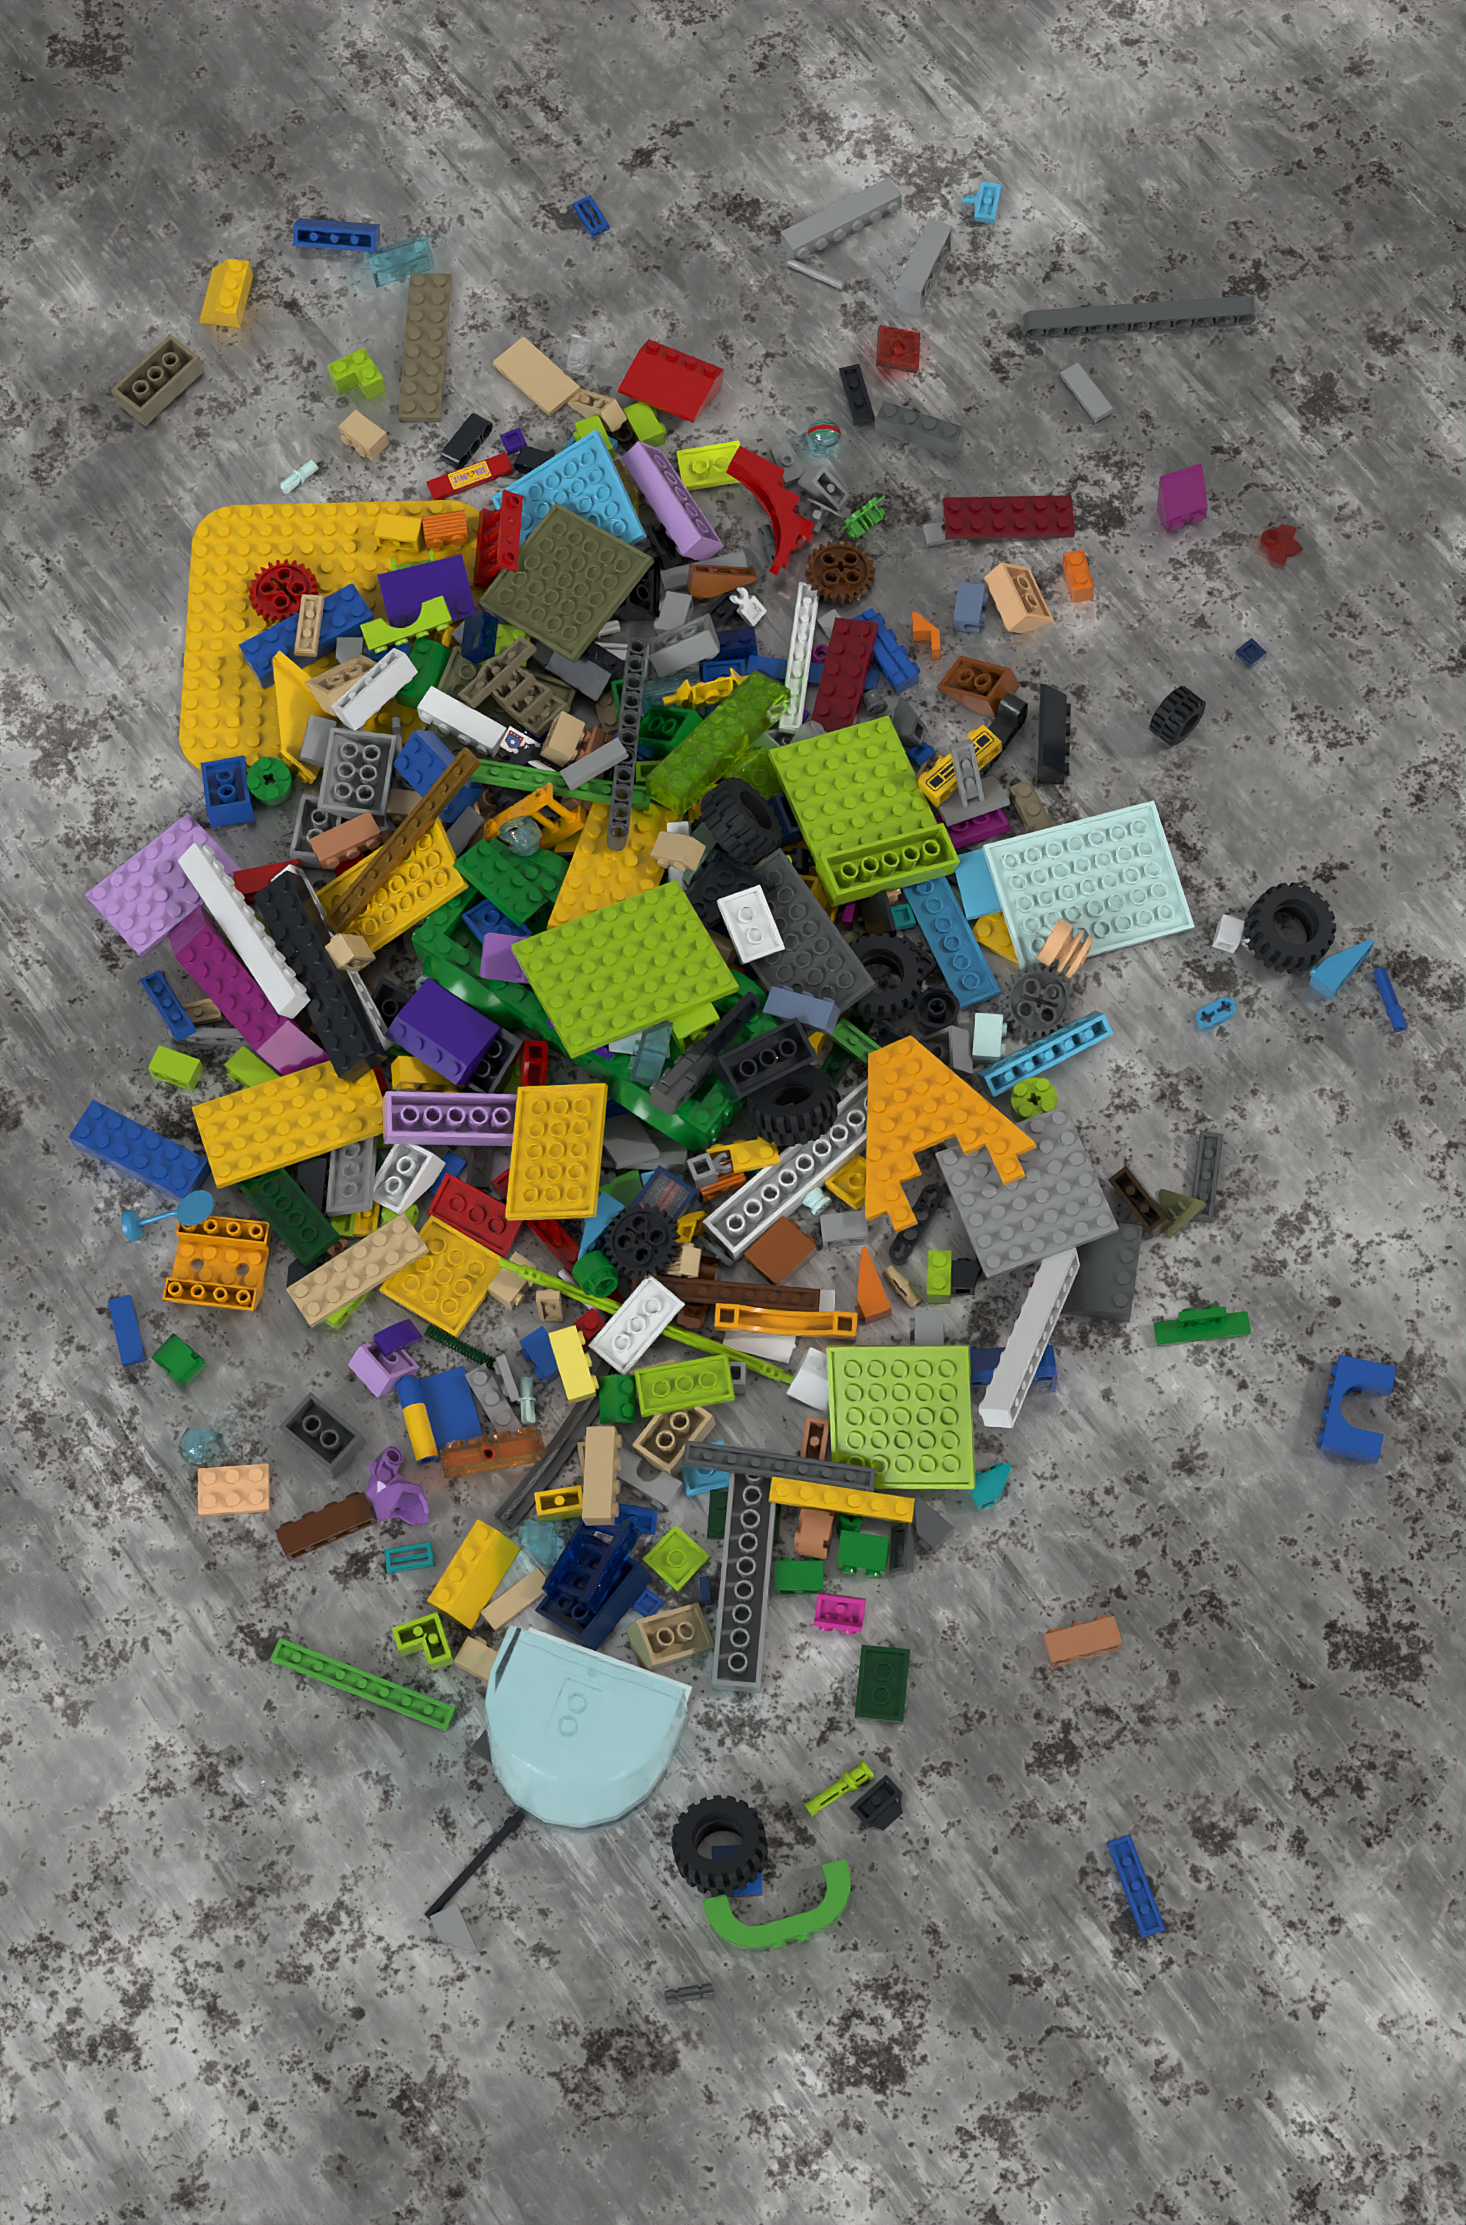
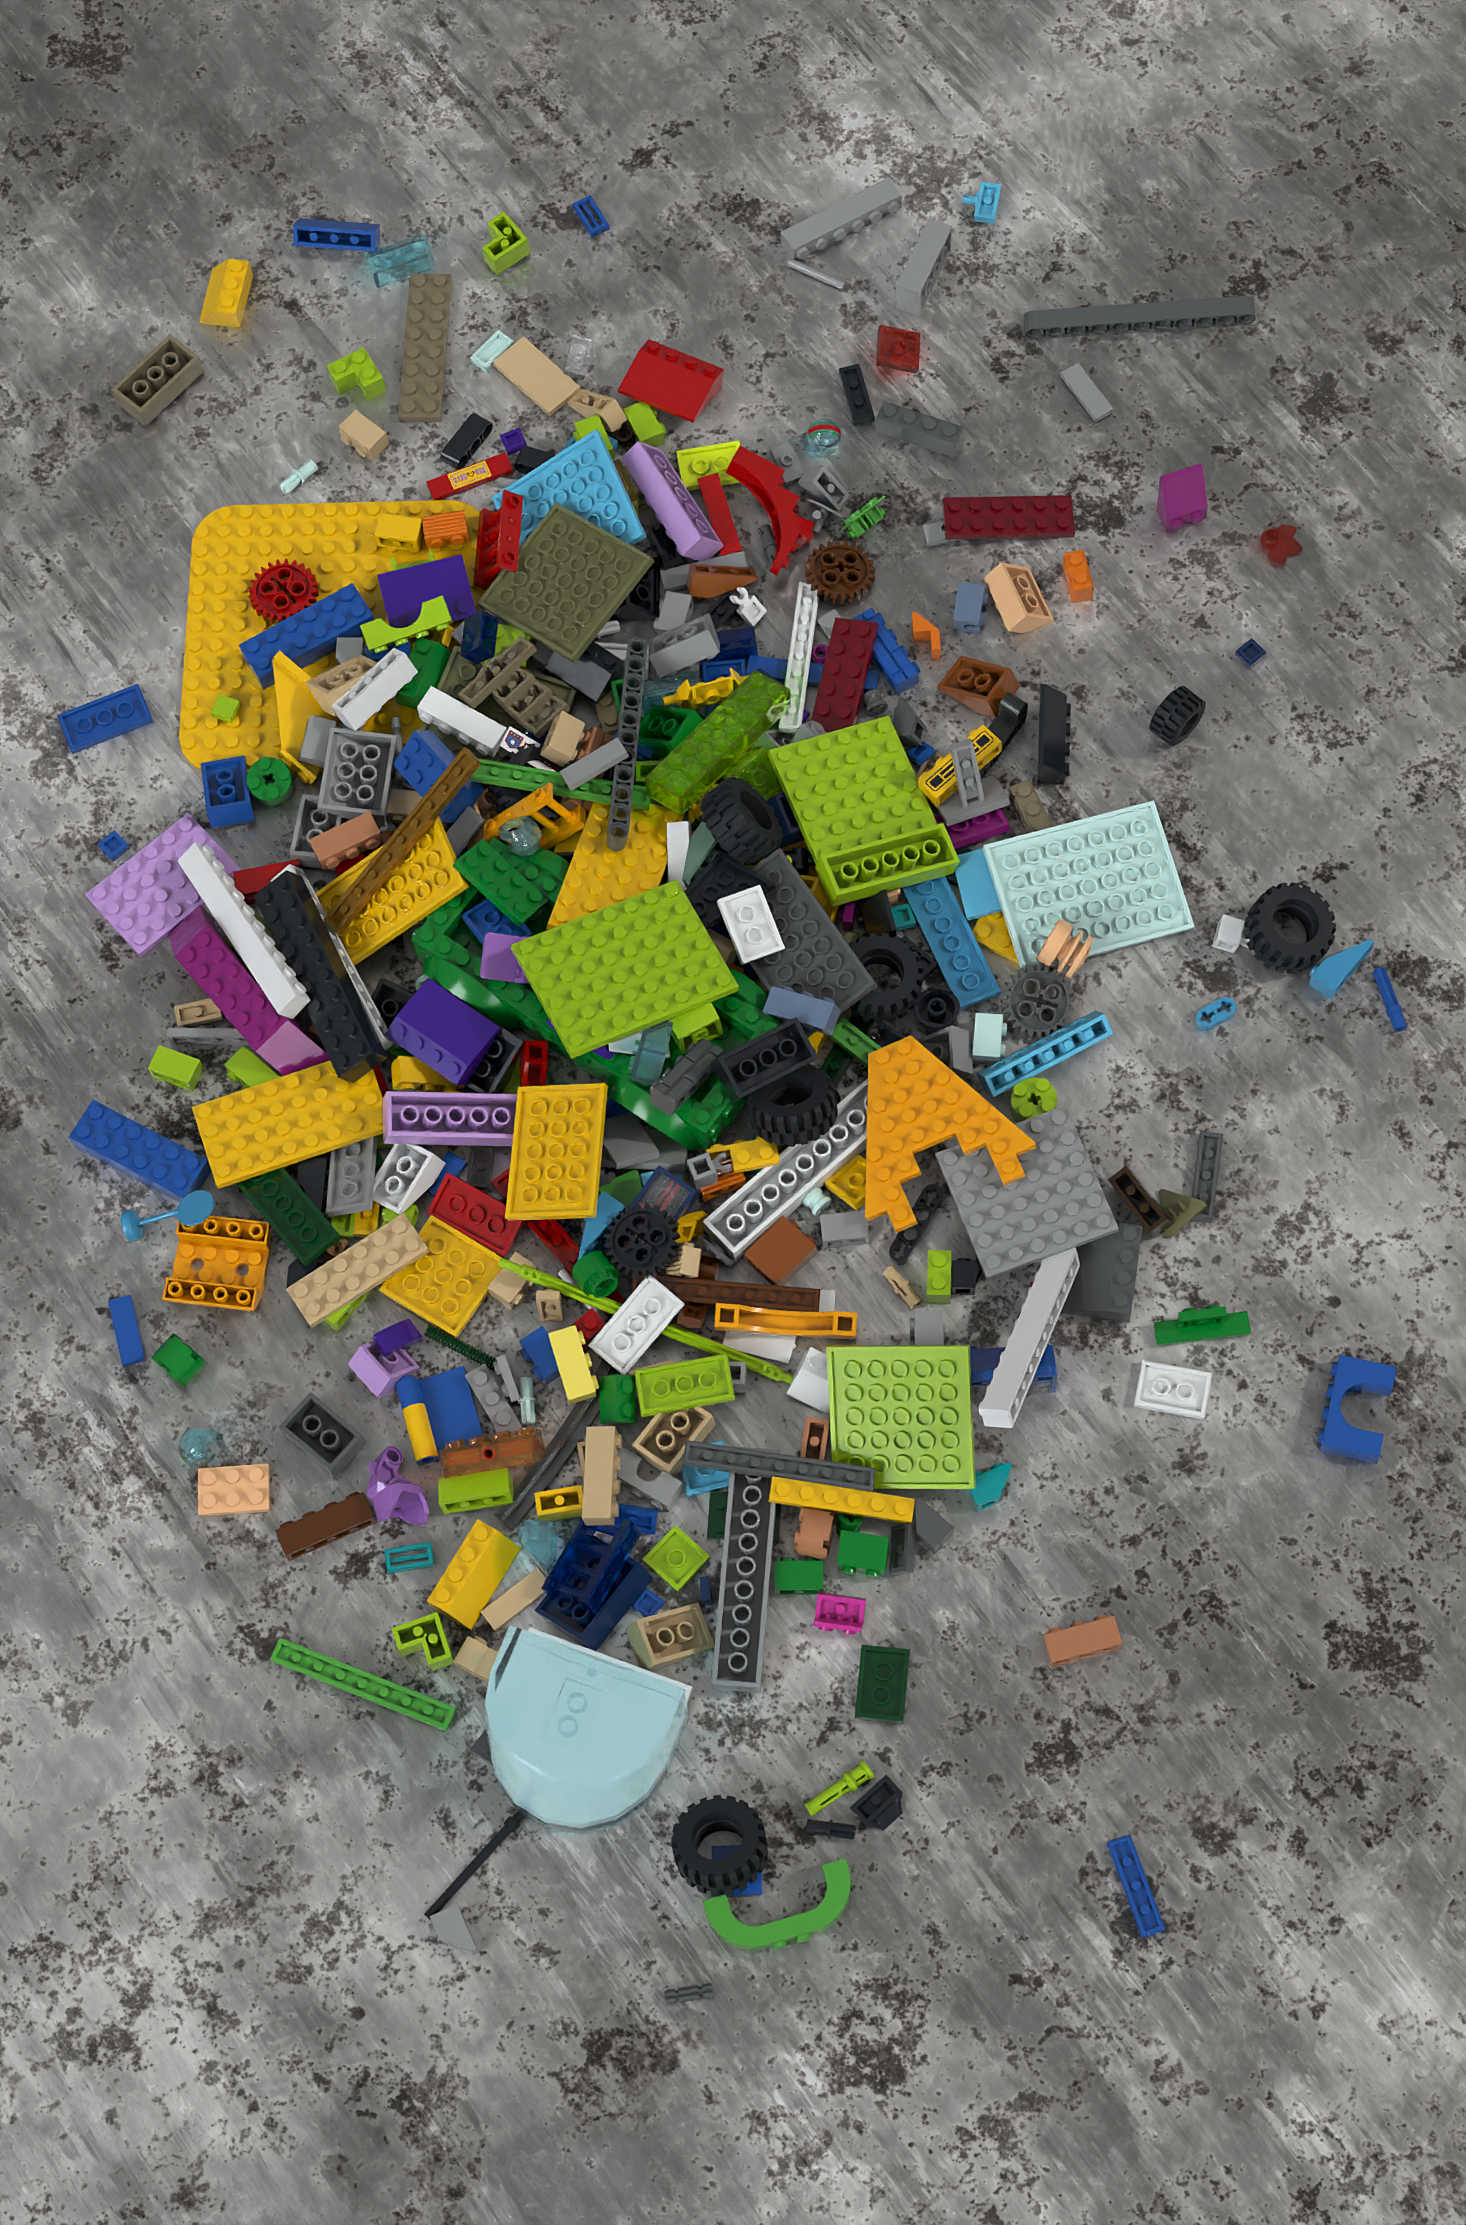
(105, 718): none -> blue tile
(113, 846): none -> blue tile
(168, 1005): blue tile -> none
(225, 708): none -> lime tile
(309, 625): tan tile -> none
(349, 952): tan brick -> none
(475, 1491): none -> lime brick
(490, 350): none -> light aqua tile
(507, 244): none -> lime brick
(677, 851): tan brick -> none
(719, 513): none -> red tile
(732, 1023): black plate -> none
(830, 1829): none -> black axle
(871, 1297): orange slope -> none
(1173, 1389): none -> white tile

